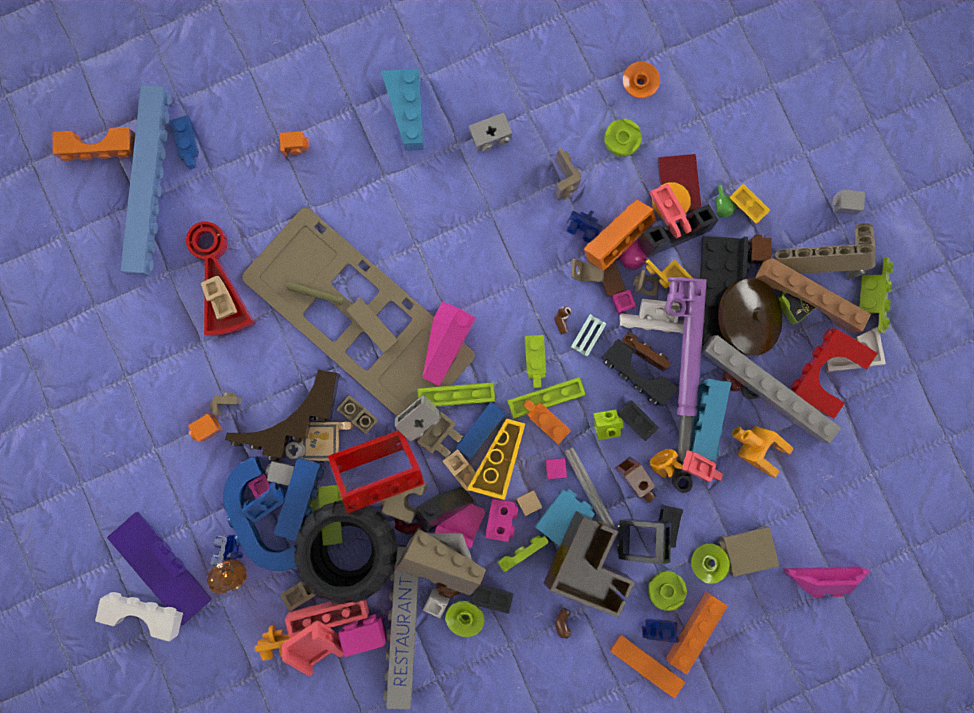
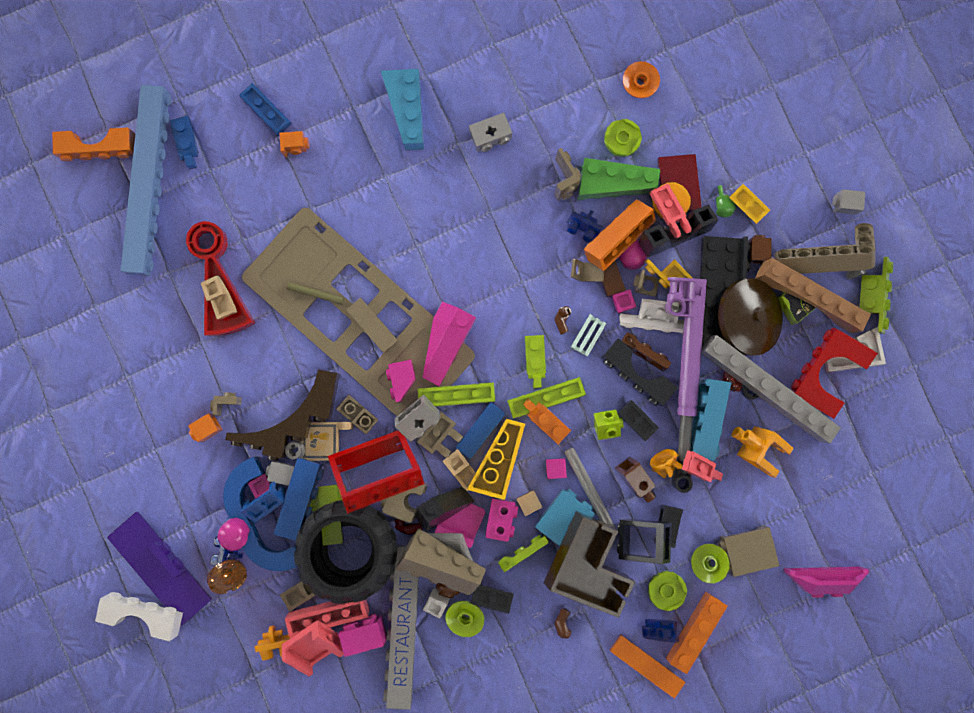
(233, 534): none -> dark pink hair
(265, 109): none -> blue tile
(402, 379): none -> dark pink slope
(615, 179): none -> bright green wedge

